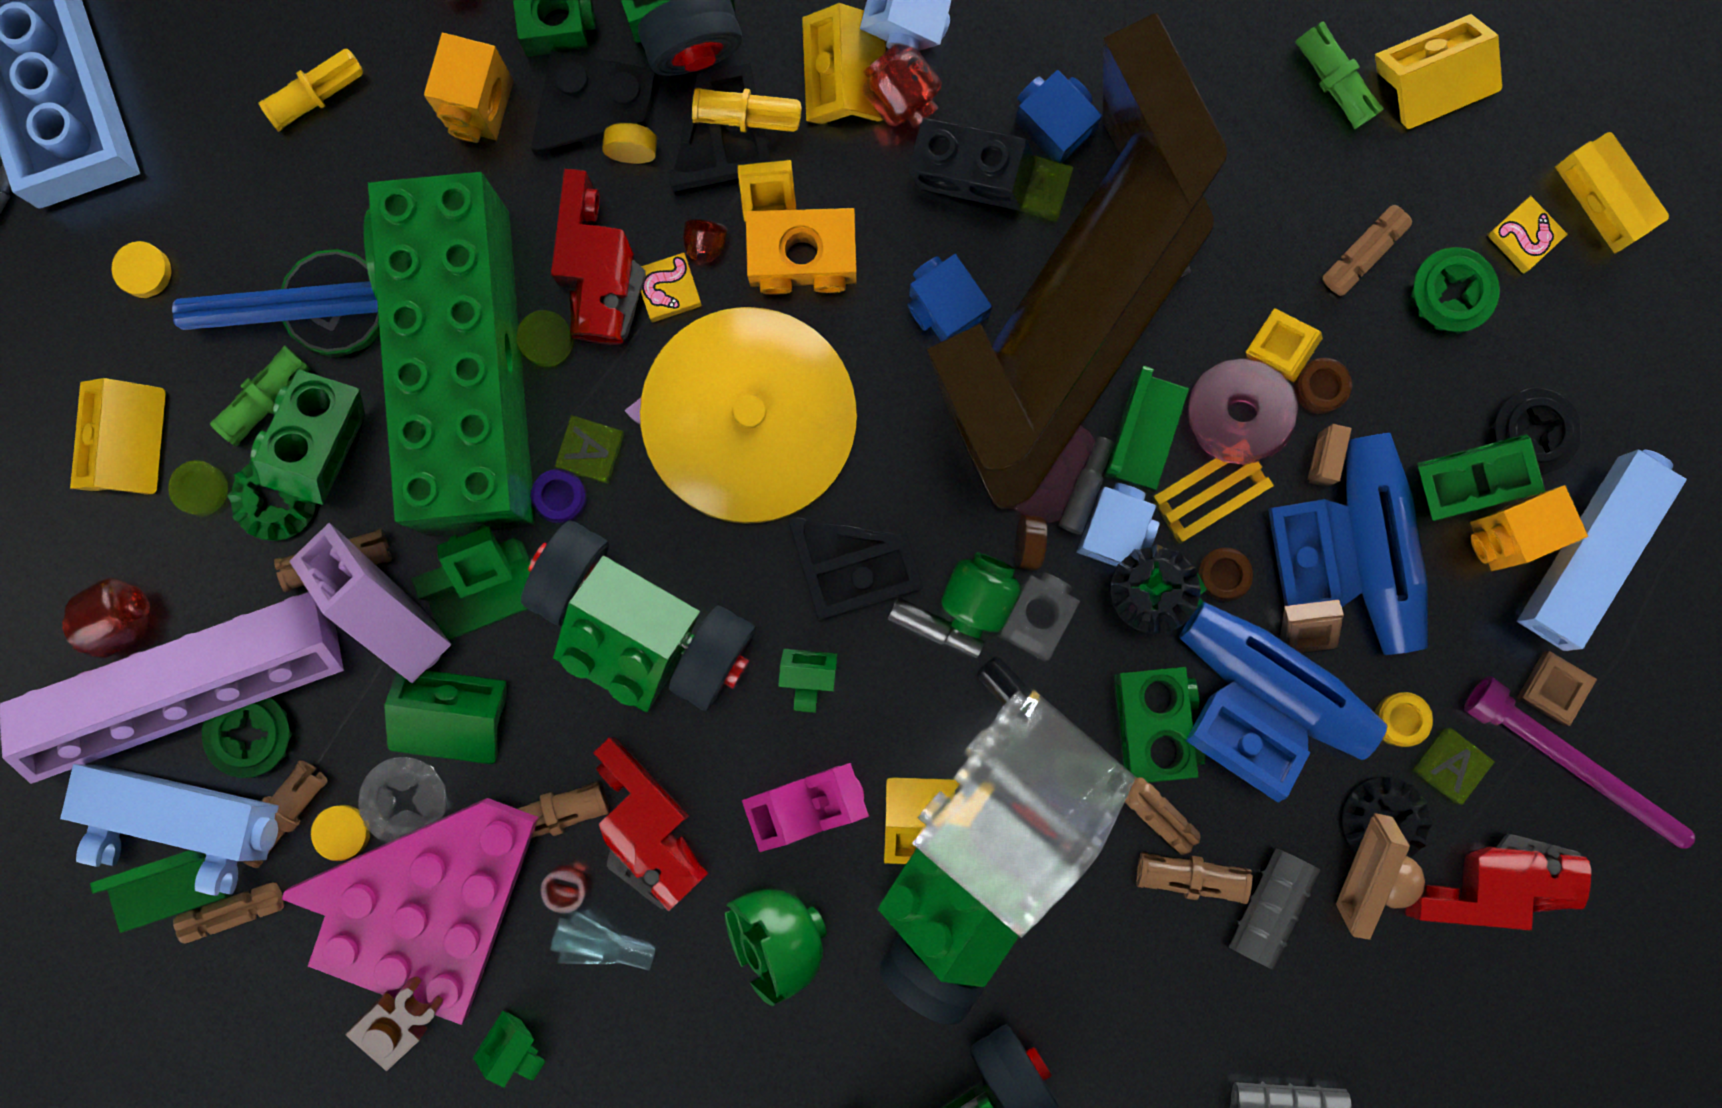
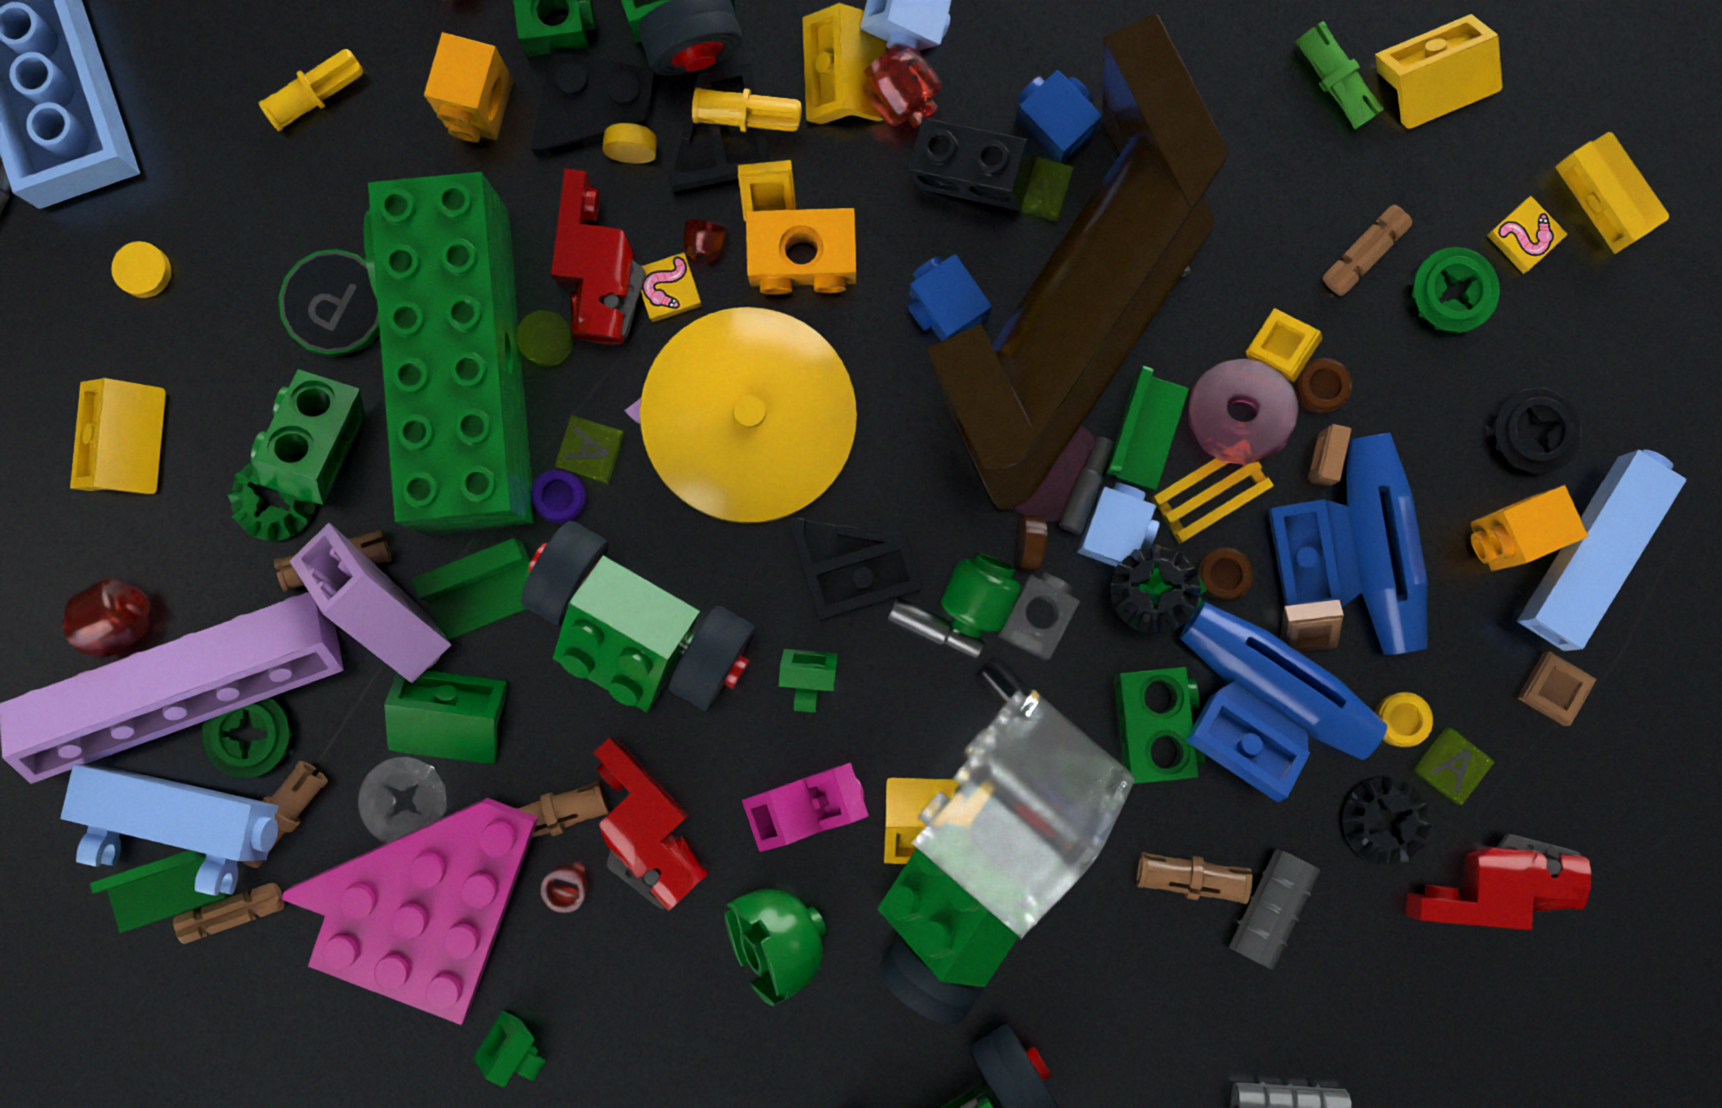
(198, 488): clear neon green tile -> none
(257, 396): bright green pin -> none
(274, 305): blue axle -> none
(339, 833): yellow tile -> none
(393, 1024): plate -> none
(474, 561): green tile -> none
(588, 942): clear light blue cone -> none
(1162, 816): medium nougat axle -> none
(1379, 877): medium nougat tile -> none
(1481, 477): green brick -> none
(1493, 704): magenta piece -> none

